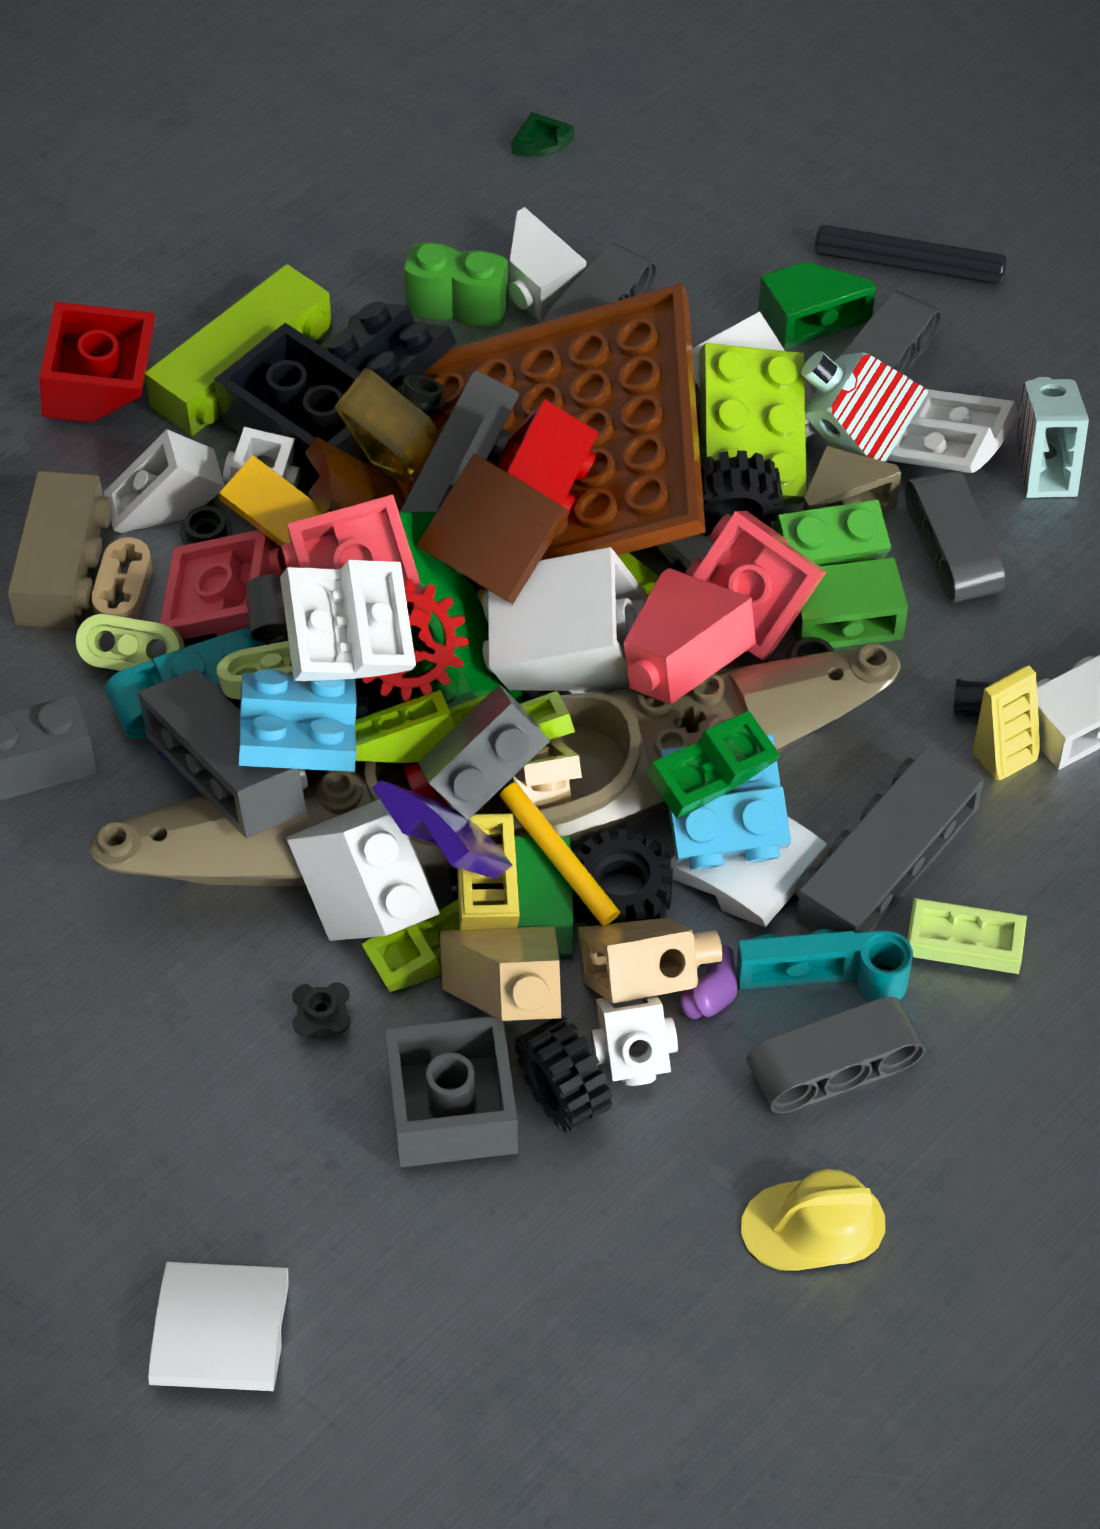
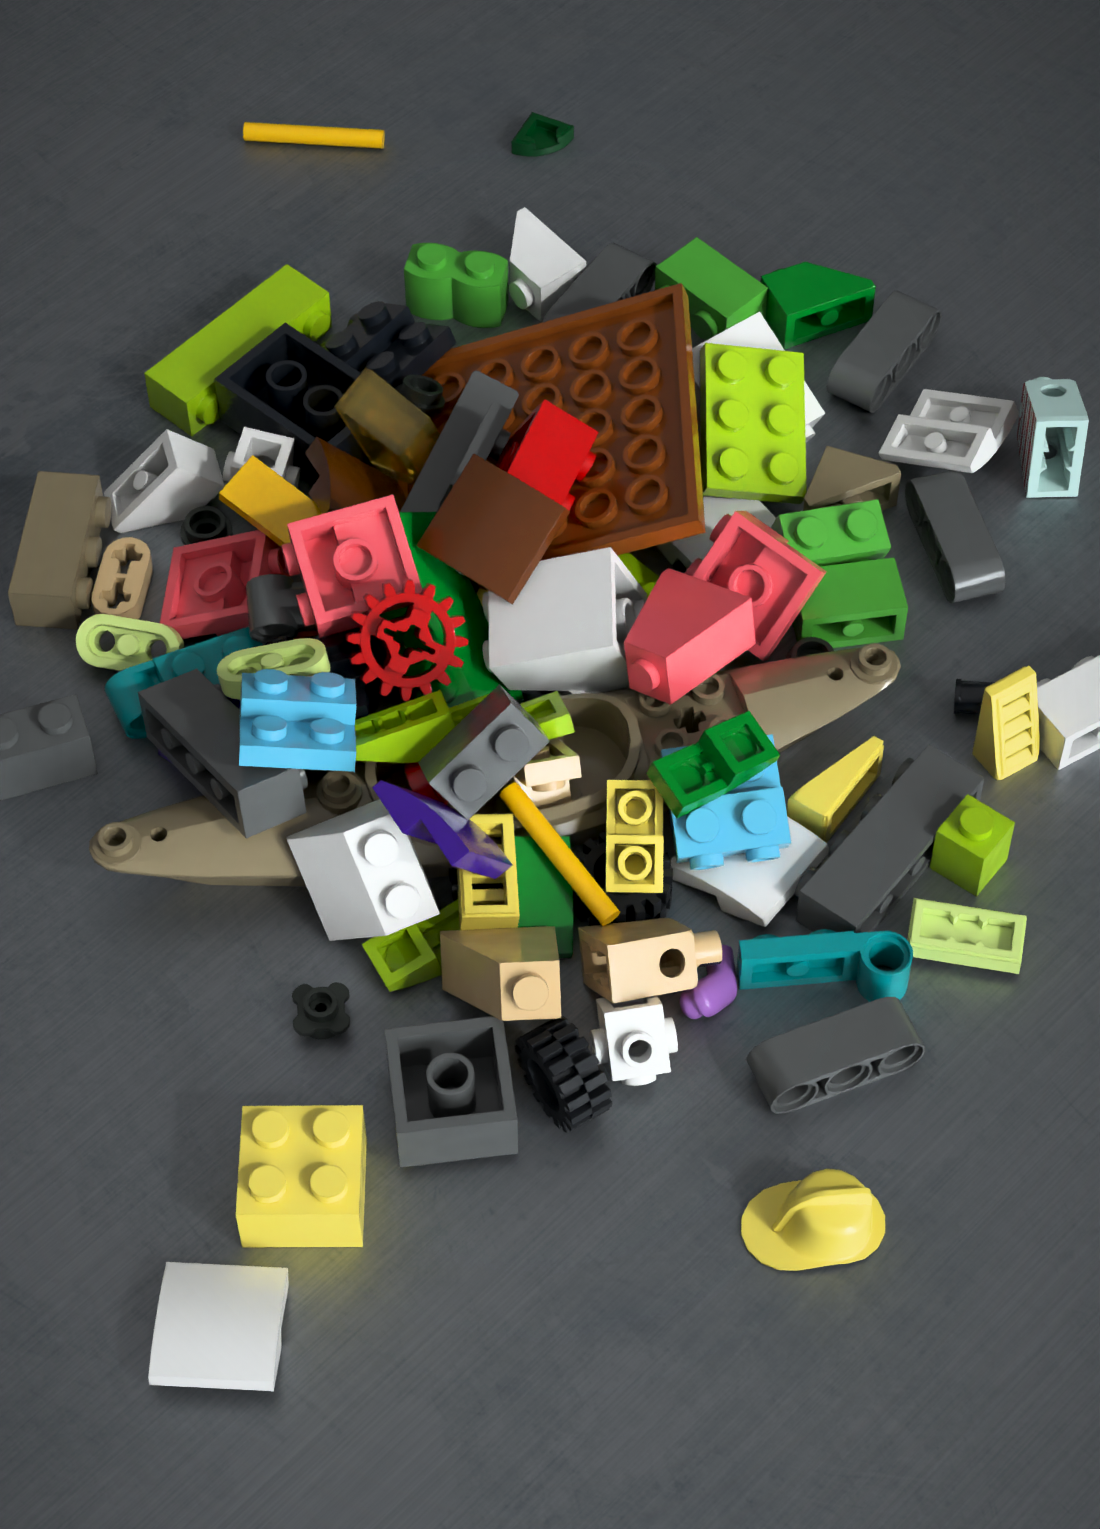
(93, 360): red slope -> none
(301, 1176): none -> light yellow brick
(313, 135): none -> yellow bar
(347, 621): white slope -> none
(634, 837): none -> light yellow slope
(716, 288): none -> bright green brick
(740, 486): black tyre -> none
(835, 792): none -> light yellow slope
(860, 403): light aqua torso -> none
(910, 254): black axle -> none
(972, 845): none -> lime brick

